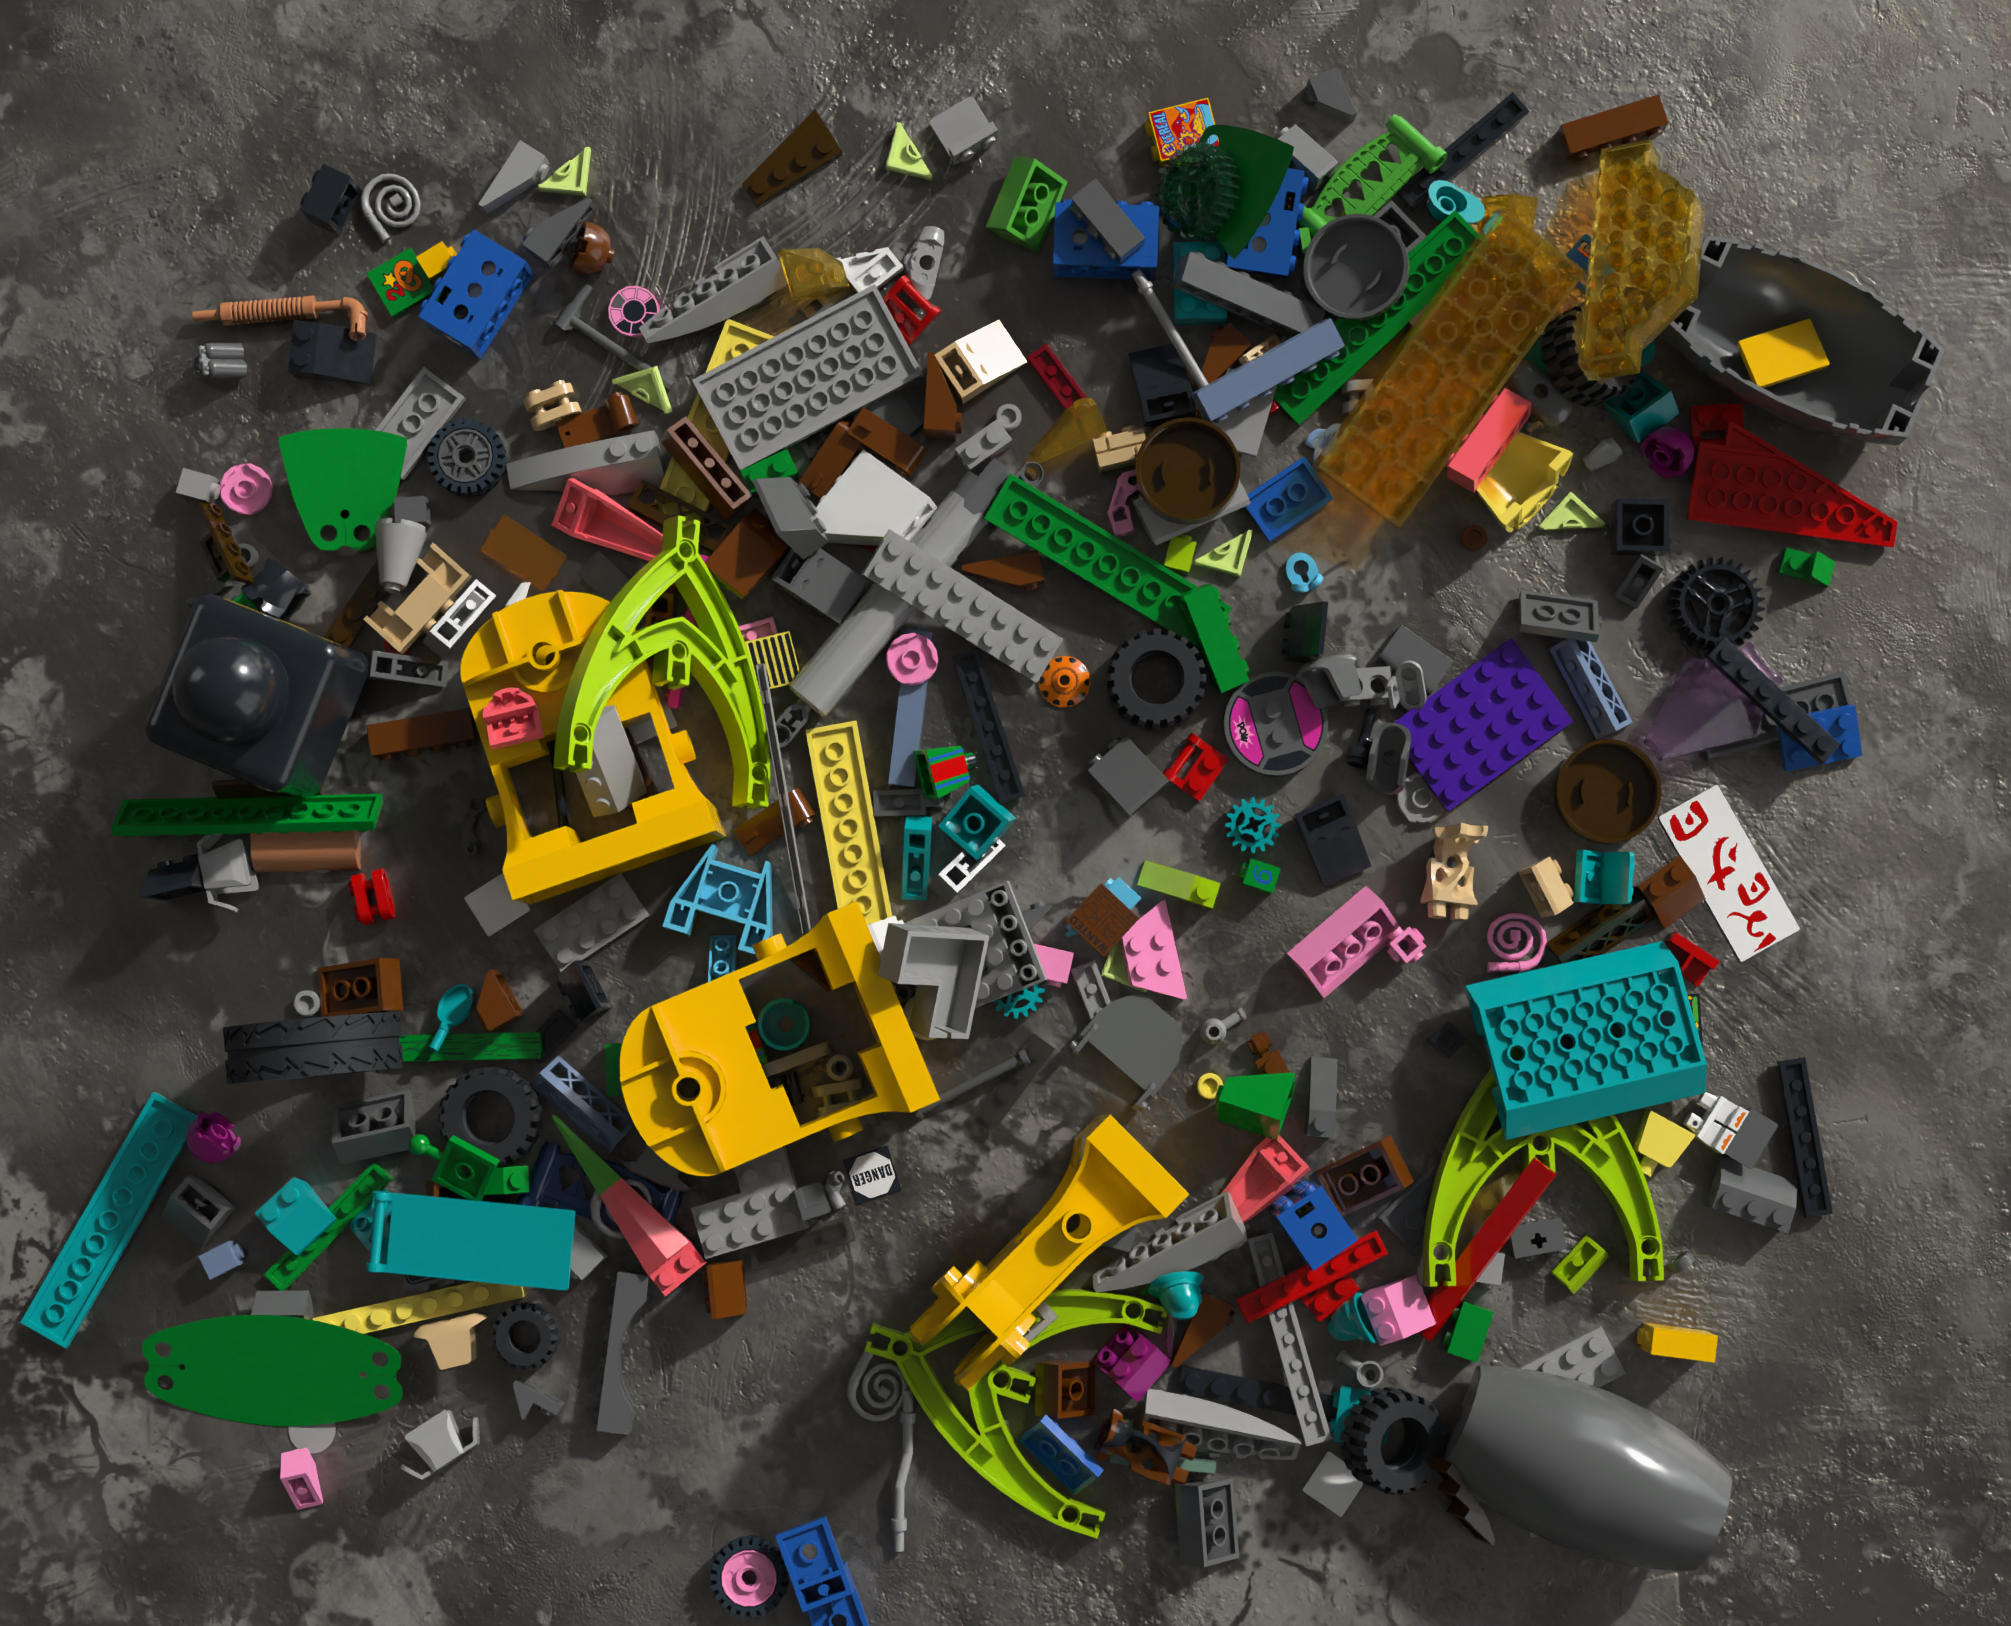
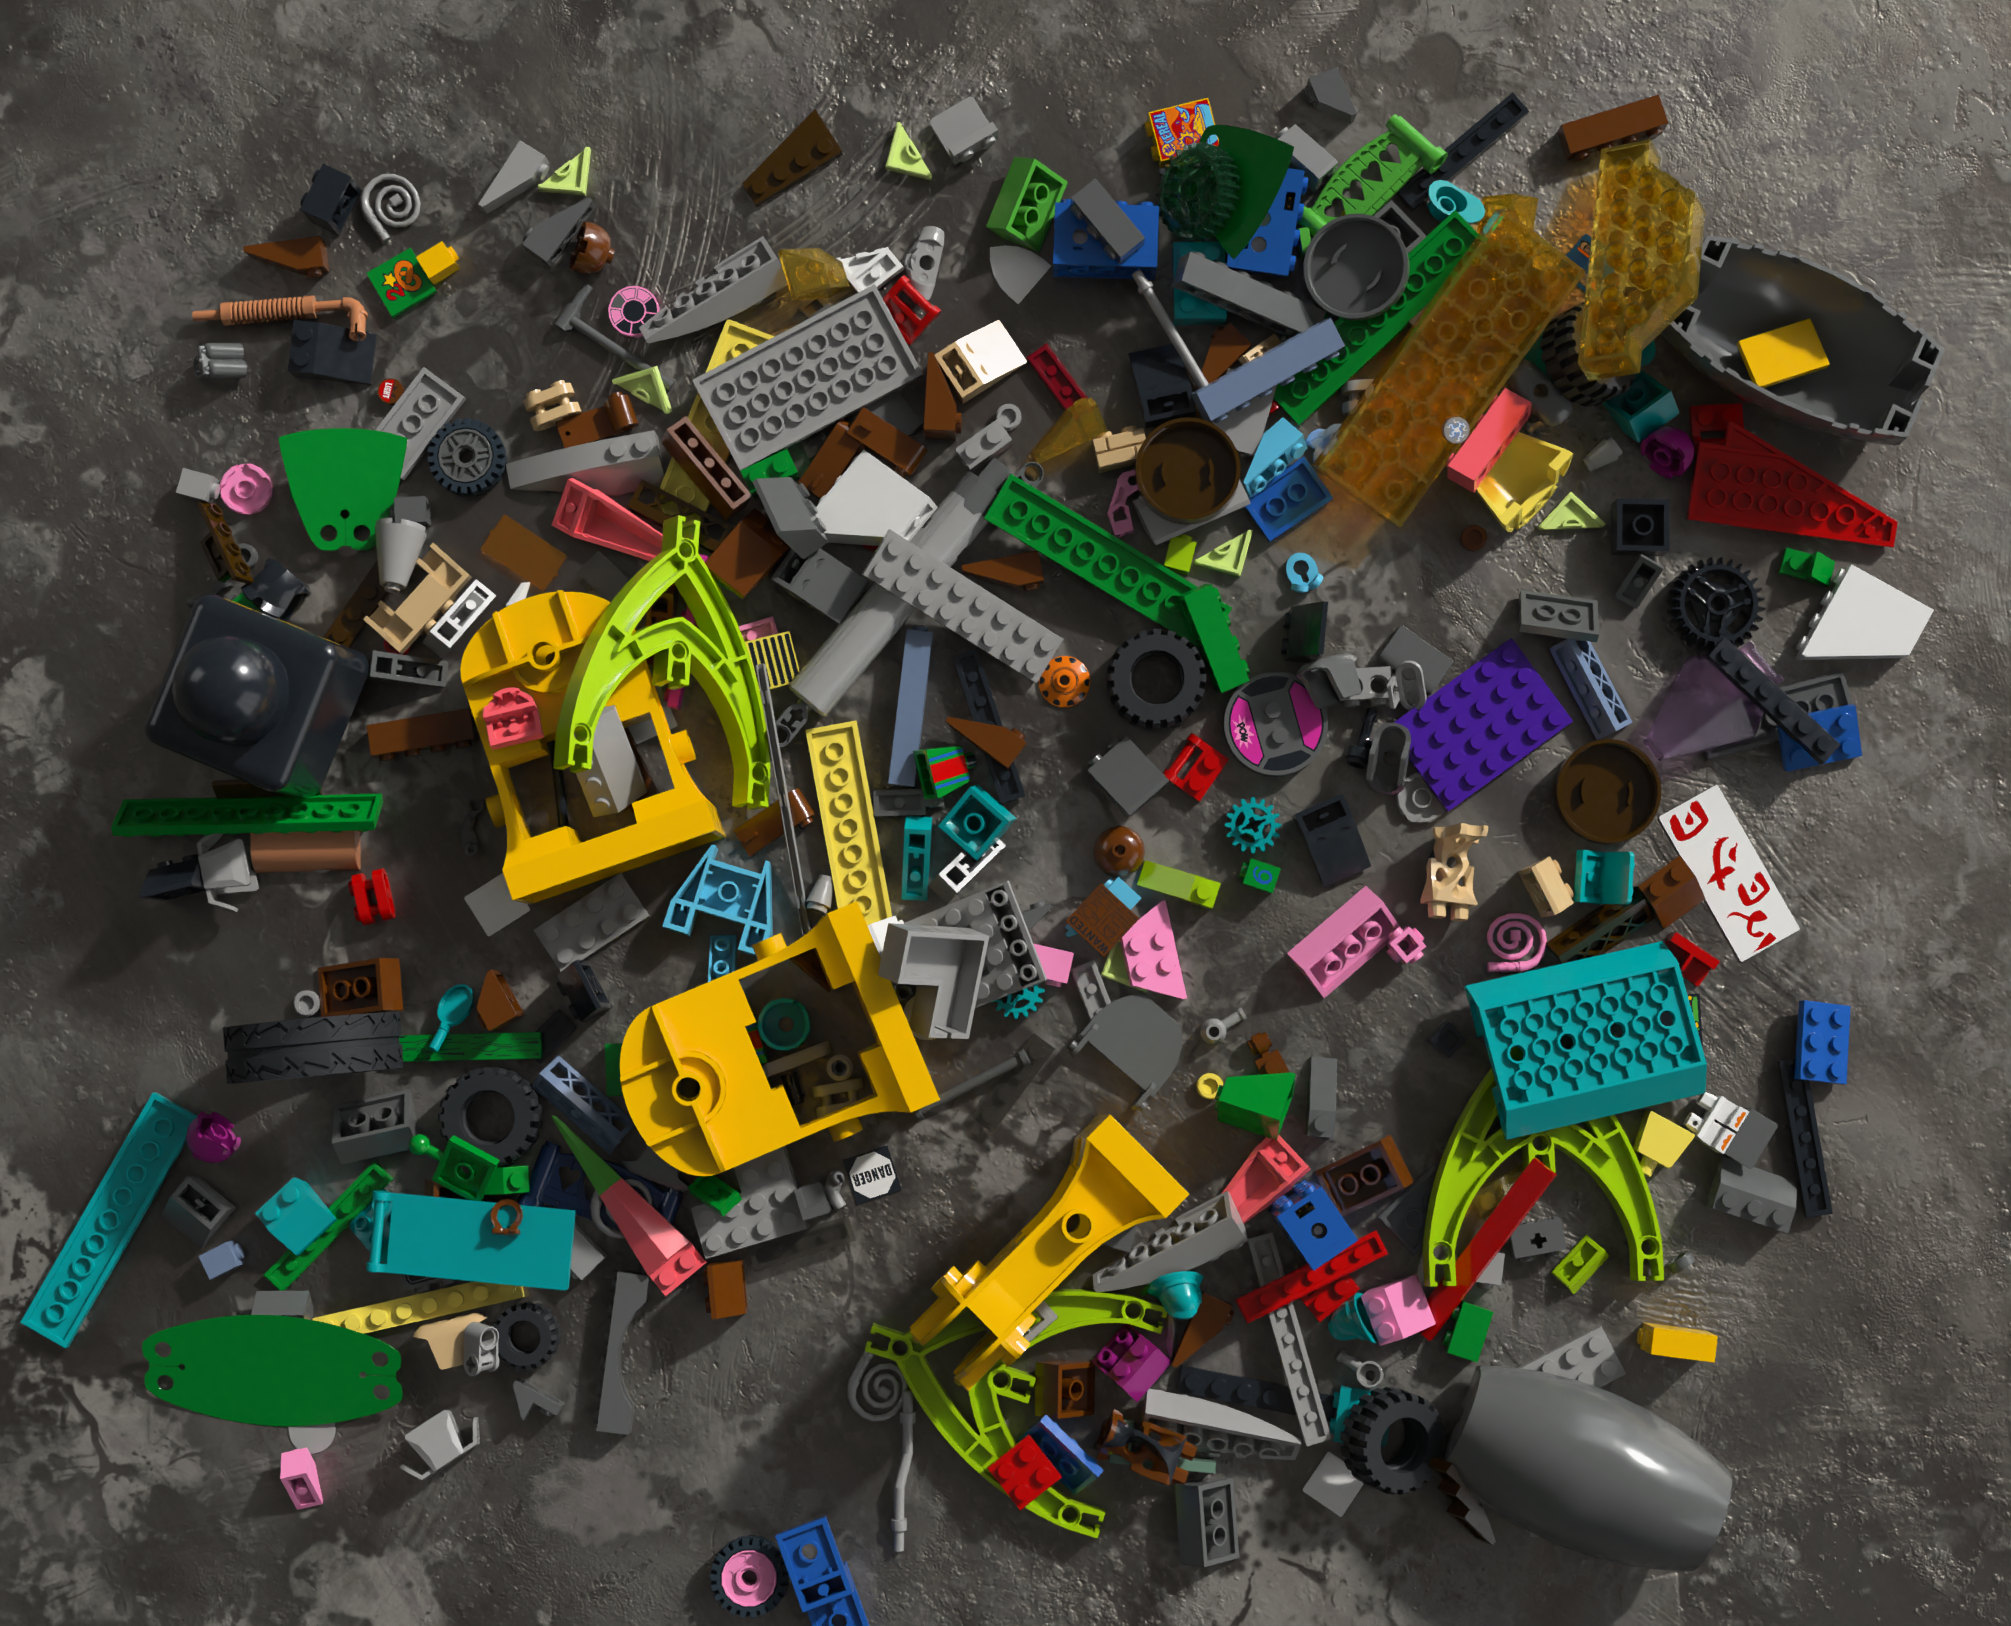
(301, 255): none -> reddish brown slope
(390, 391): none -> tile
(476, 294): blue piece -> none
(480, 1348): none -> light grey piece
(513, 1230): none -> reddish brown piece
(714, 1194): none -> green plate
(821, 895): none -> light grey cone
(912, 659): bright pink tile -> none
(994, 740): none -> reddish brown slope
(1017, 270): none -> white sticker
(1024, 1471): none -> red plate
(1114, 862): none -> reddish brown cylinder
(1275, 452): none -> medium azure slope
(1455, 430): none -> light grey tile
(1822, 1042): none -> blue plate
(1863, 620): none -> white slope

